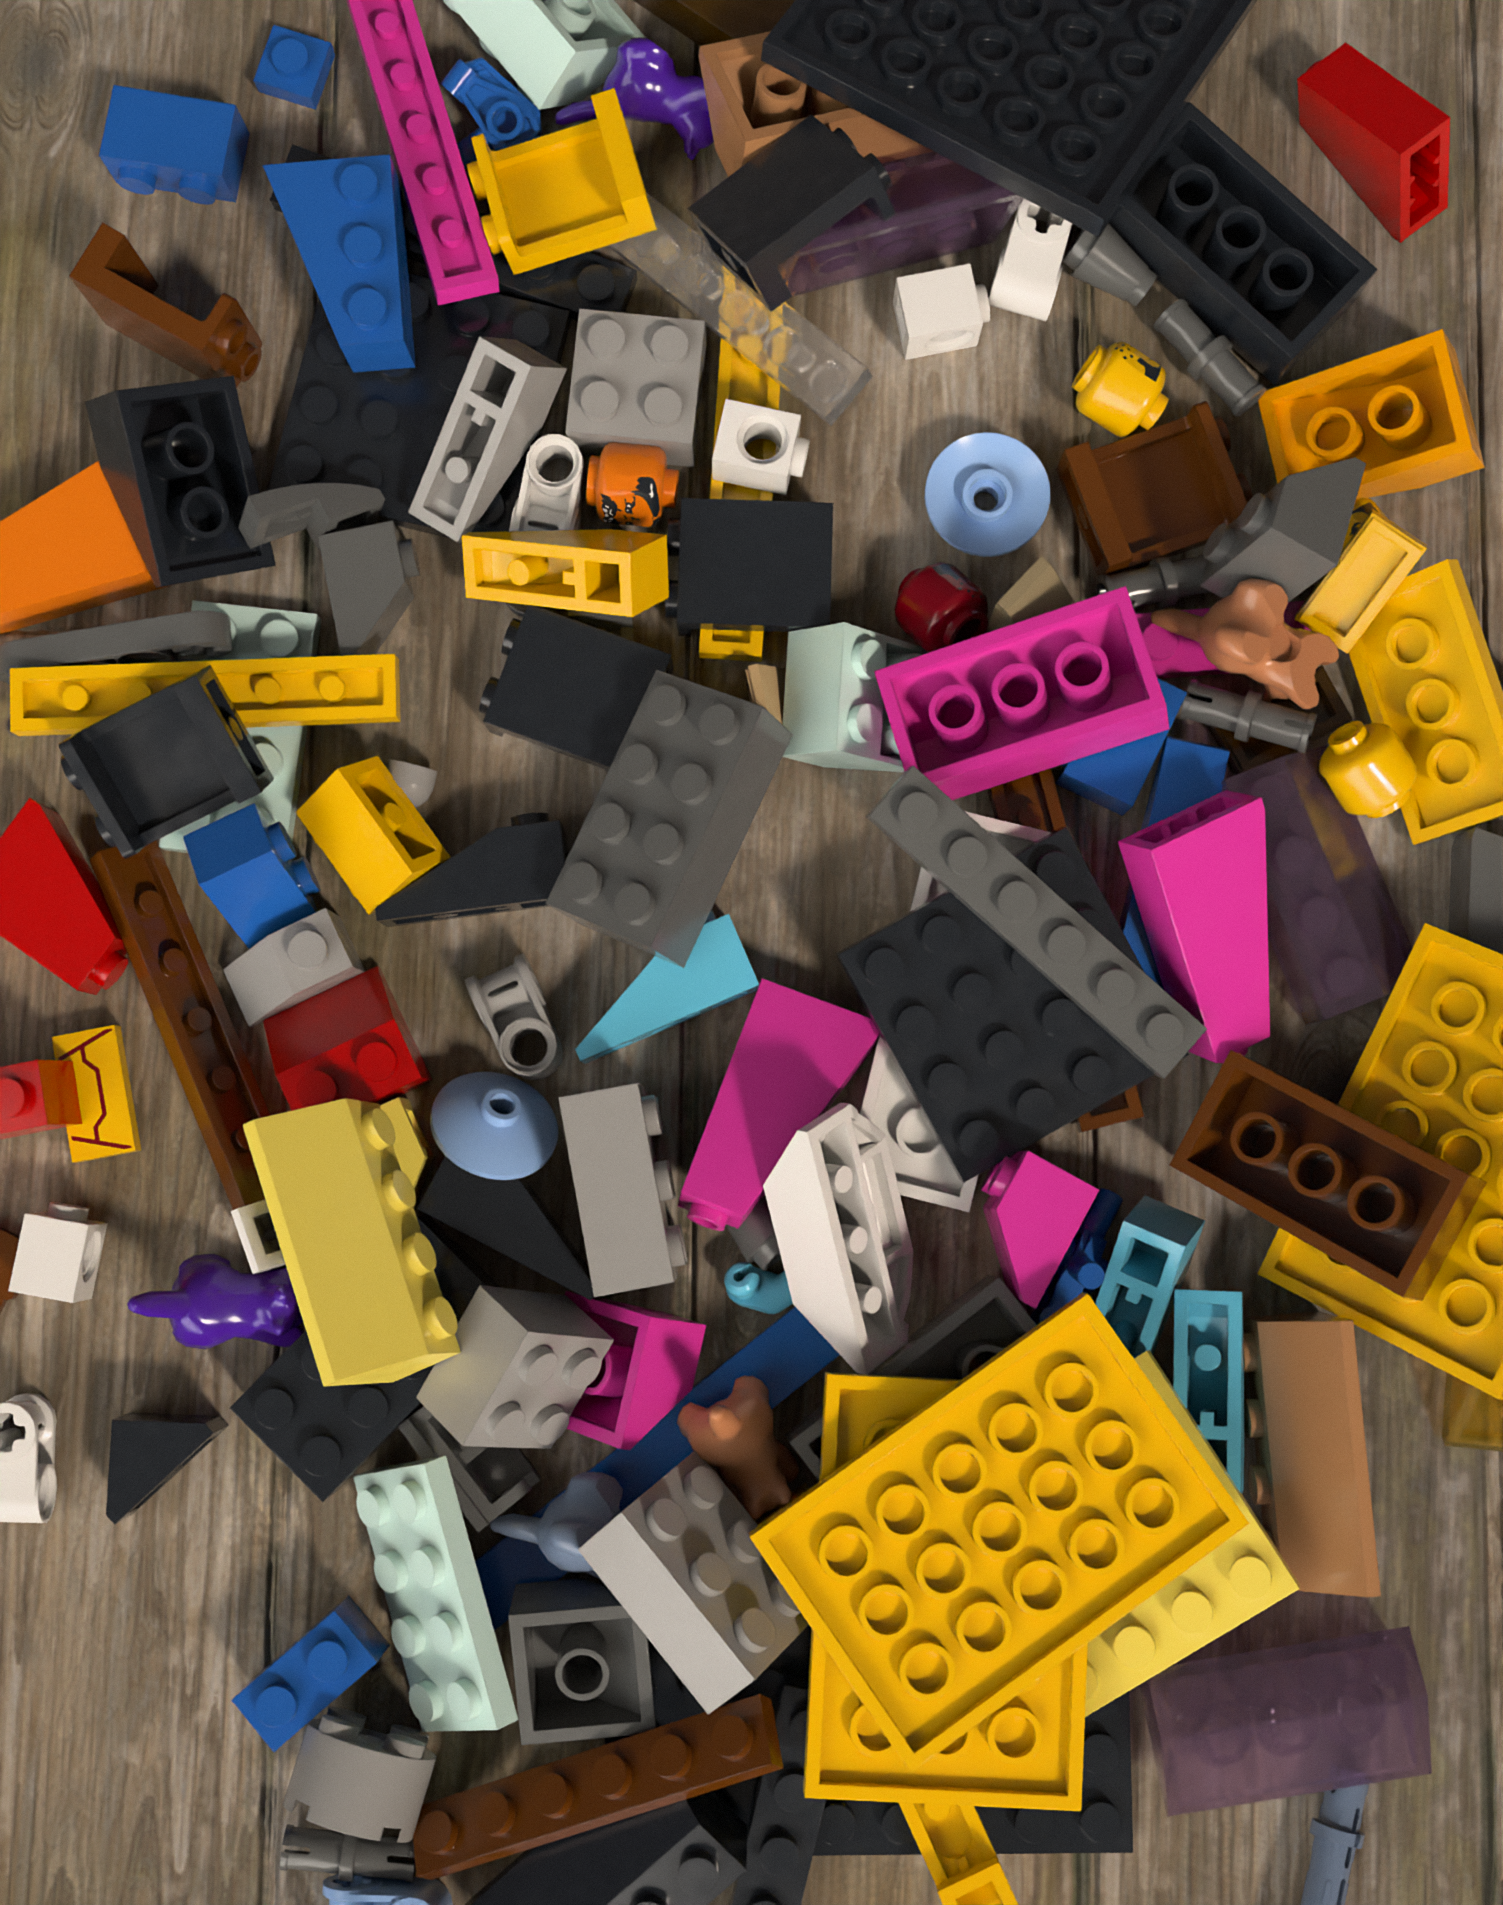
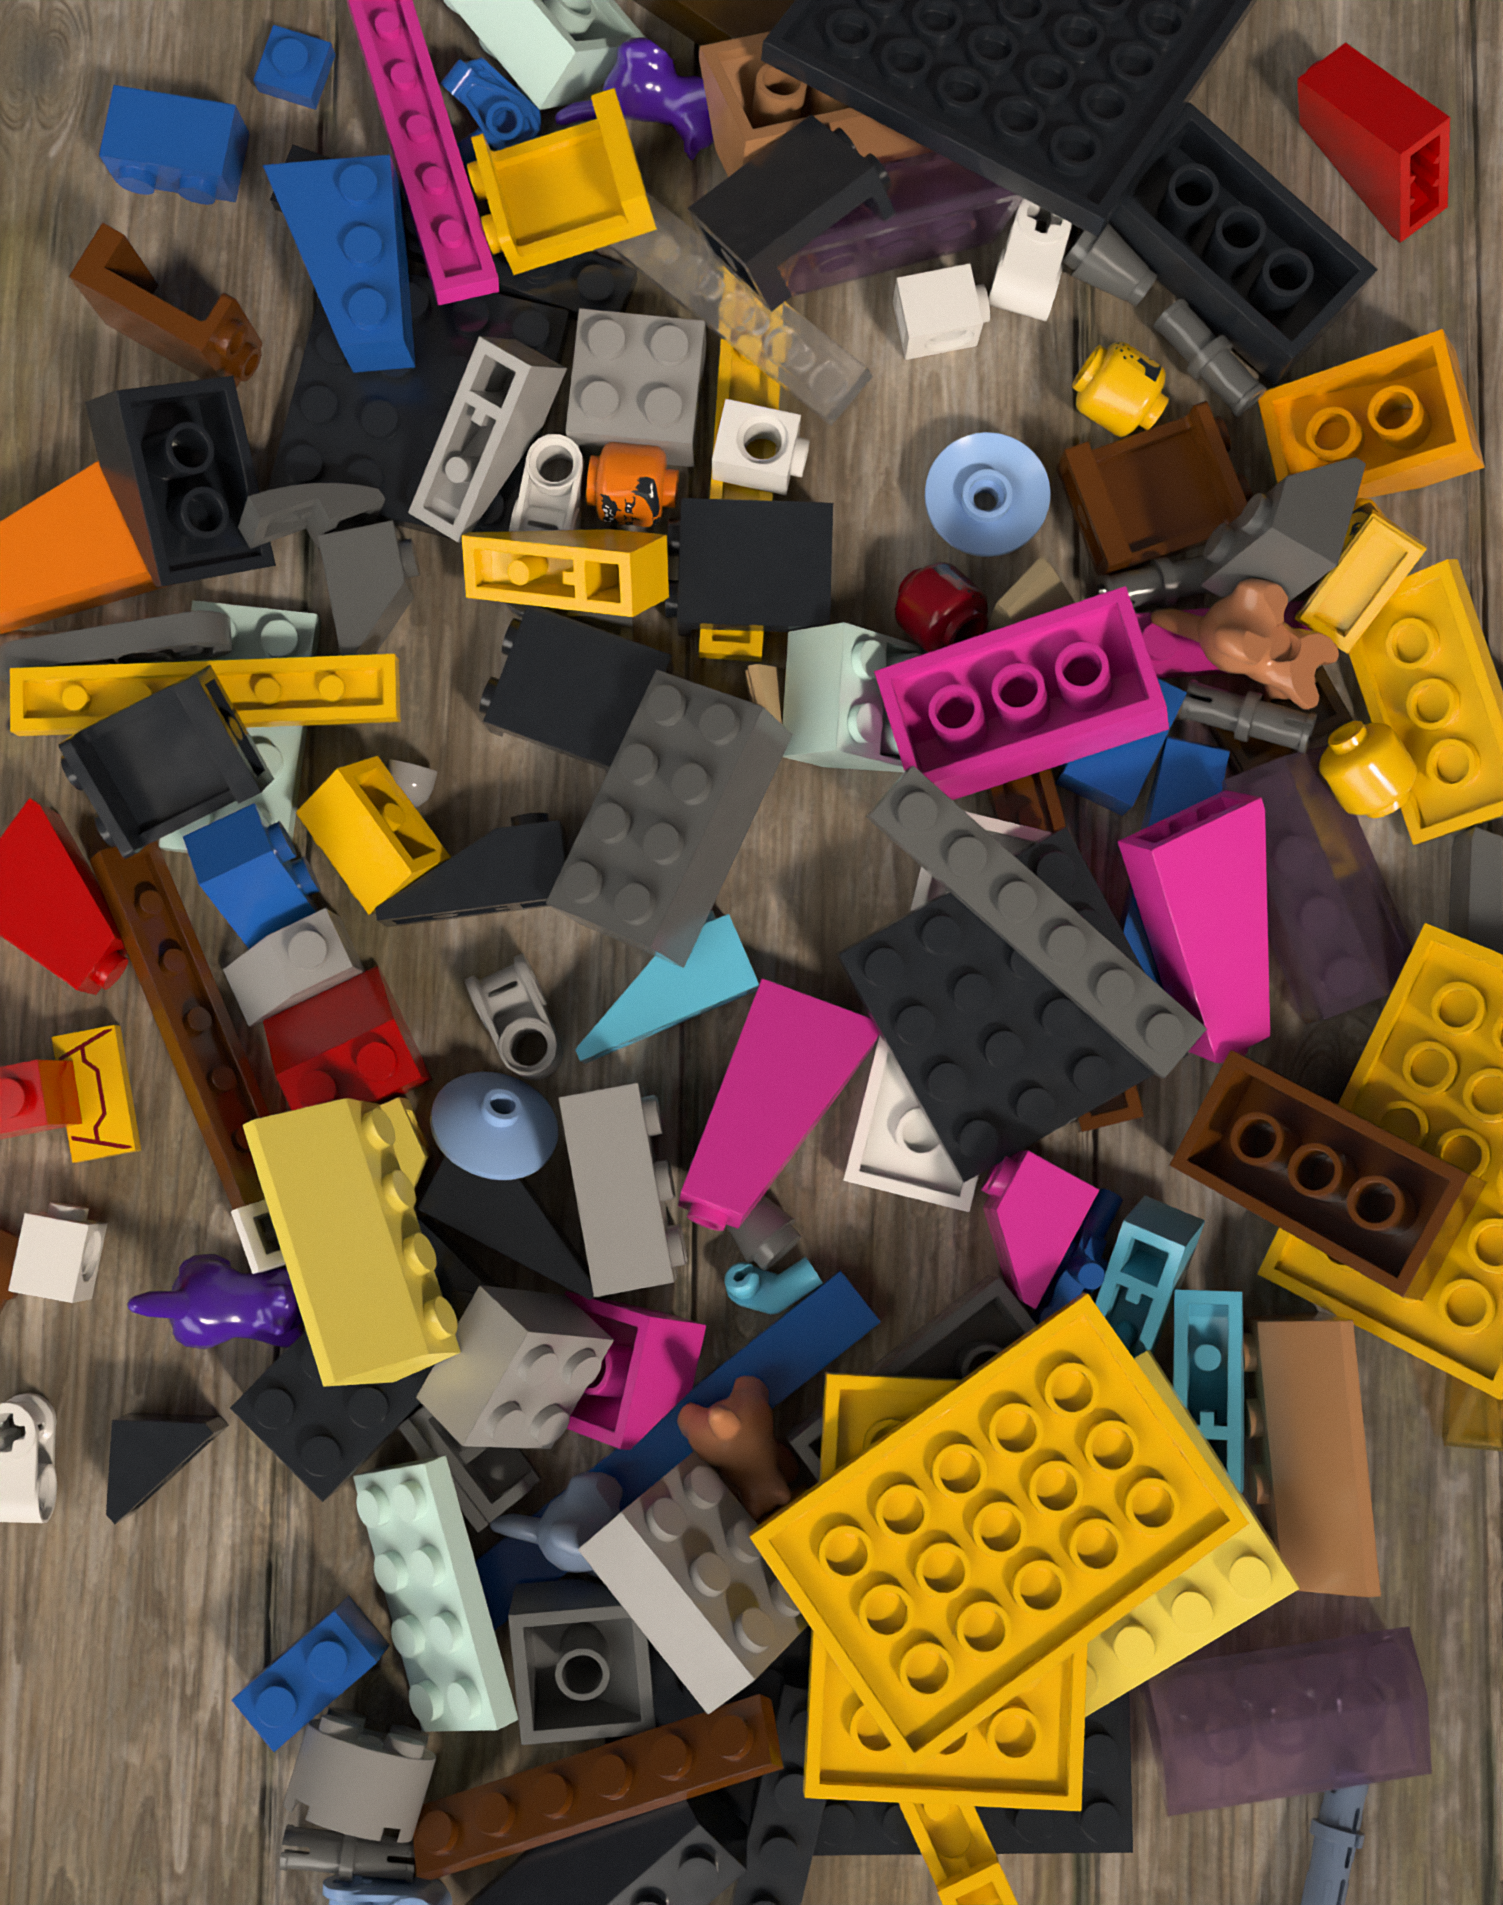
(844, 1235): white wedge -> none

